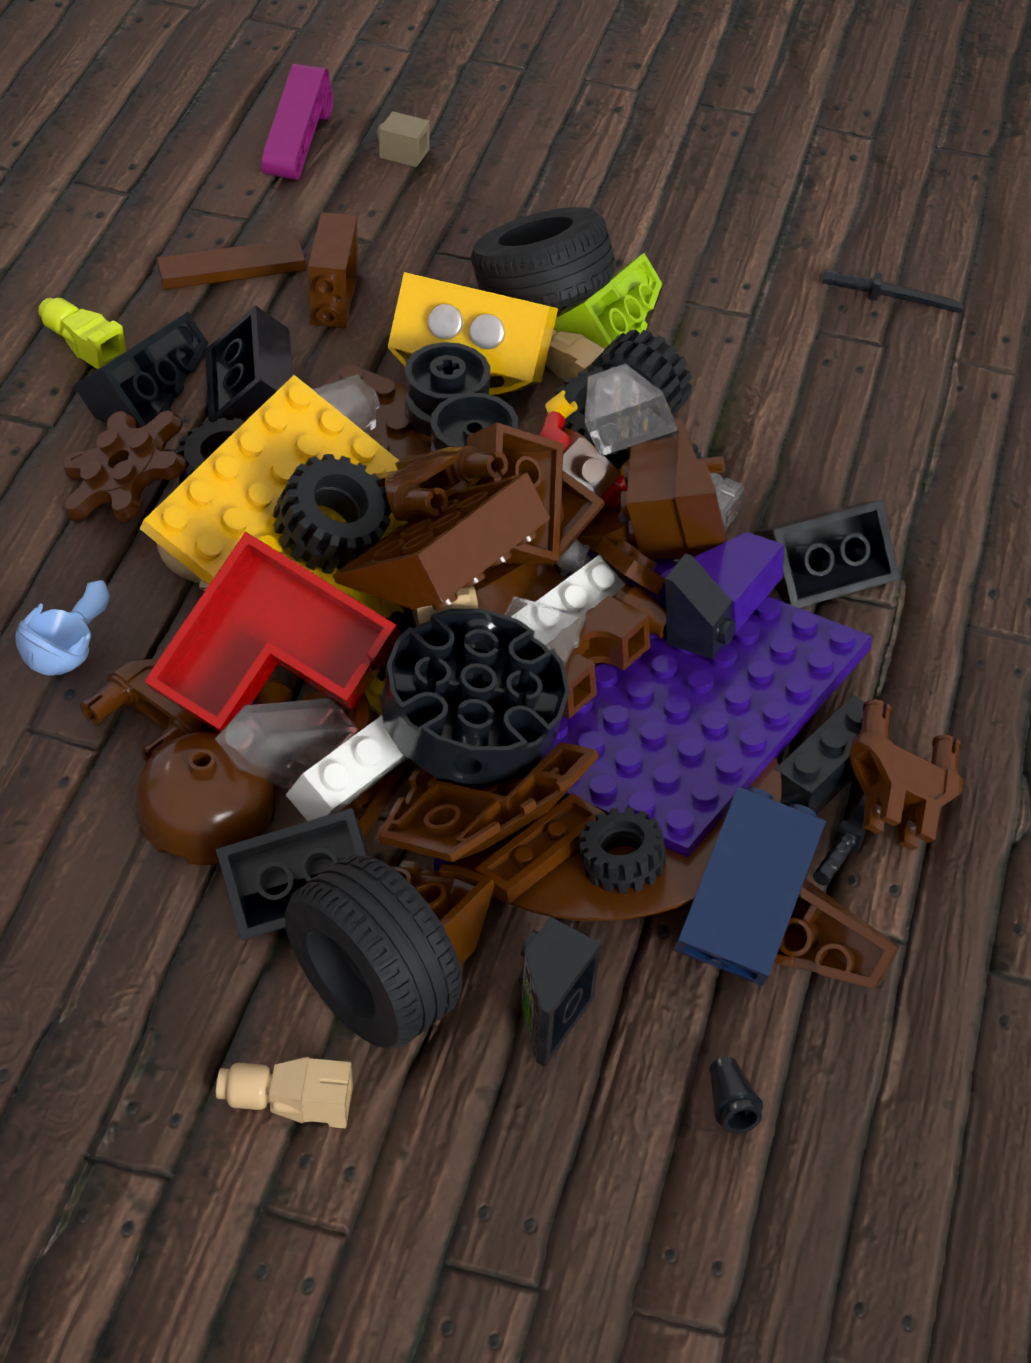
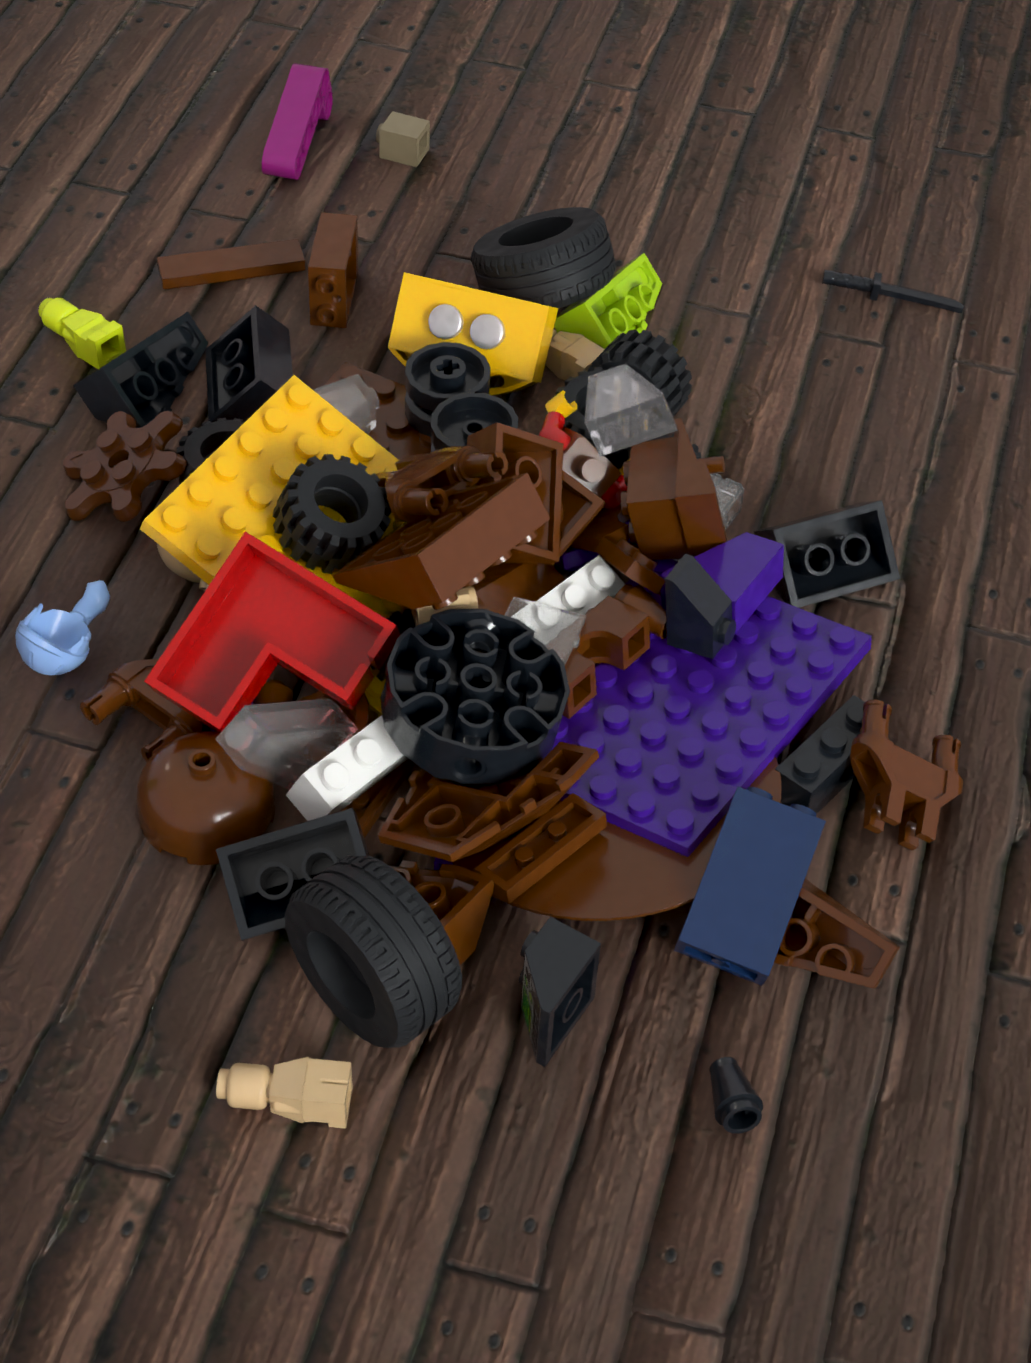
(574, 558): clear plate -> none
(622, 830): black tyre -> none
(848, 837): black sword -> none

